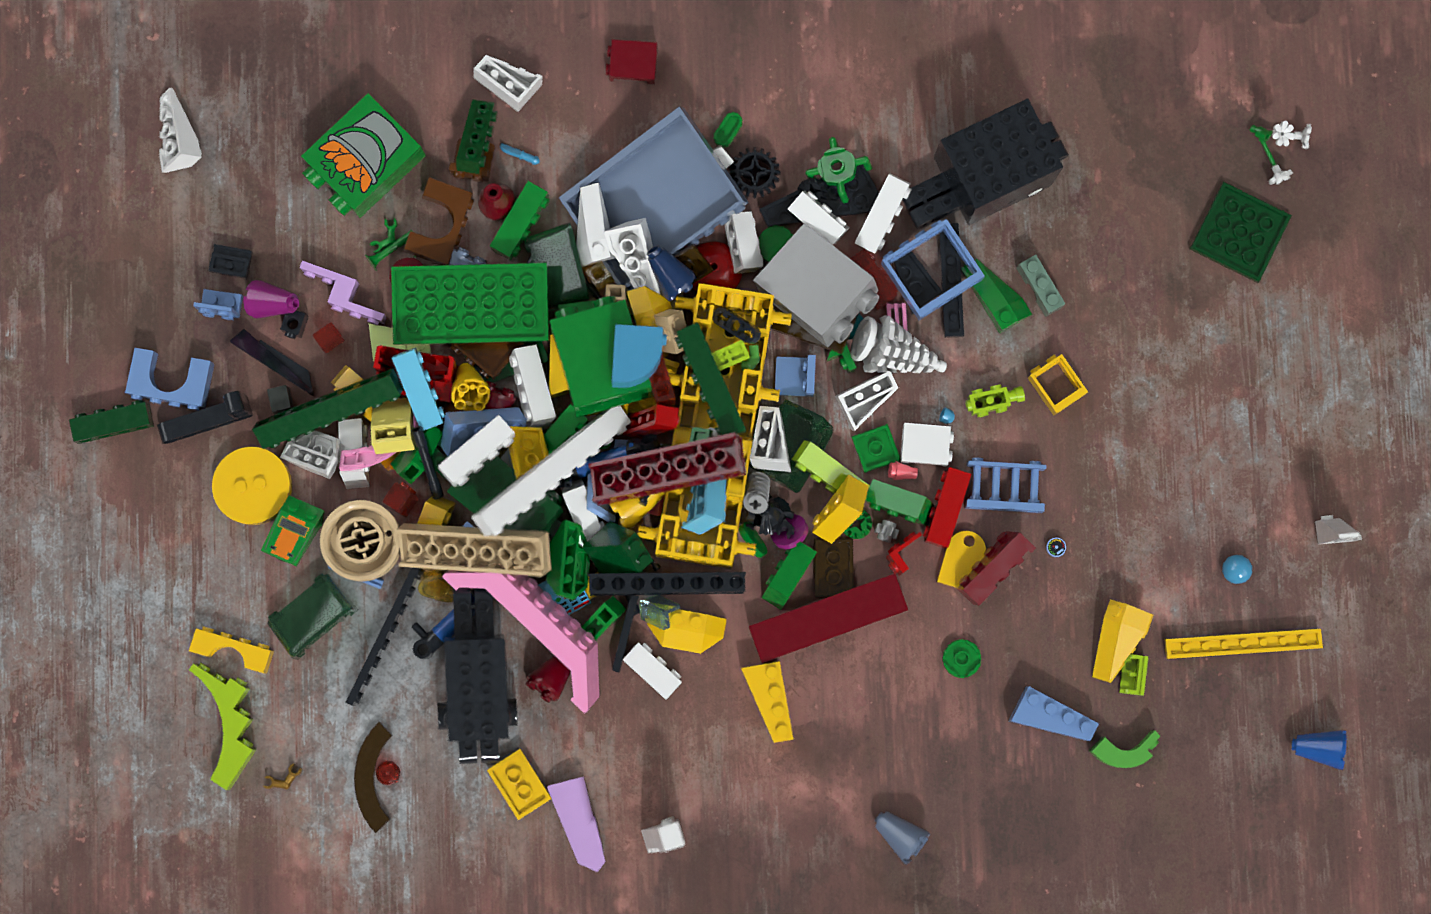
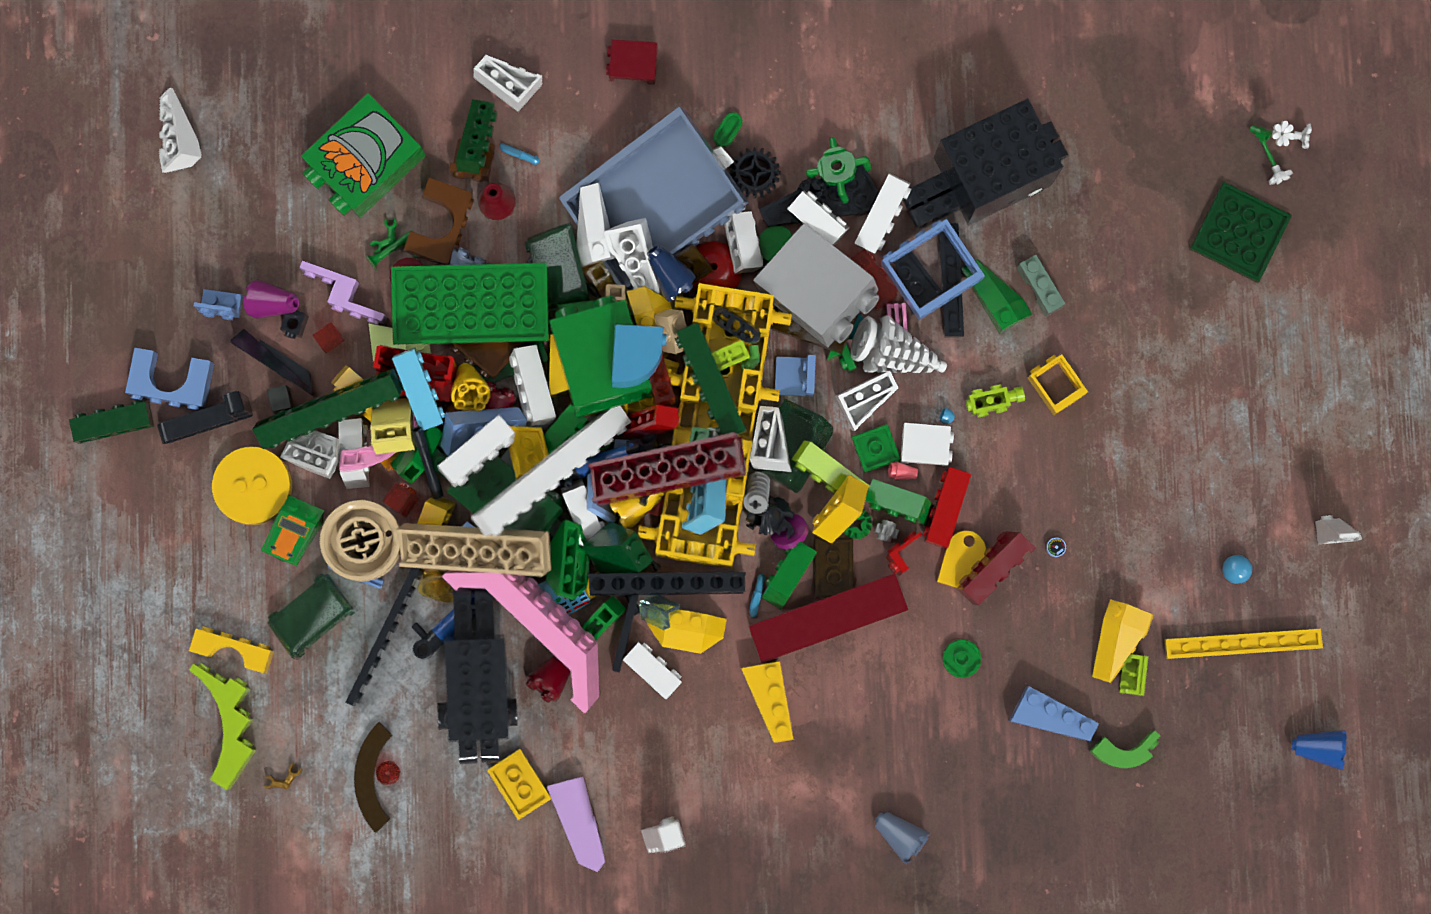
(230, 261): black plate -> none
(519, 221): green brick -> none
(752, 536): green tile -> none
(754, 605): none -> dark azure piece
(994, 501): medium blue fence -> none

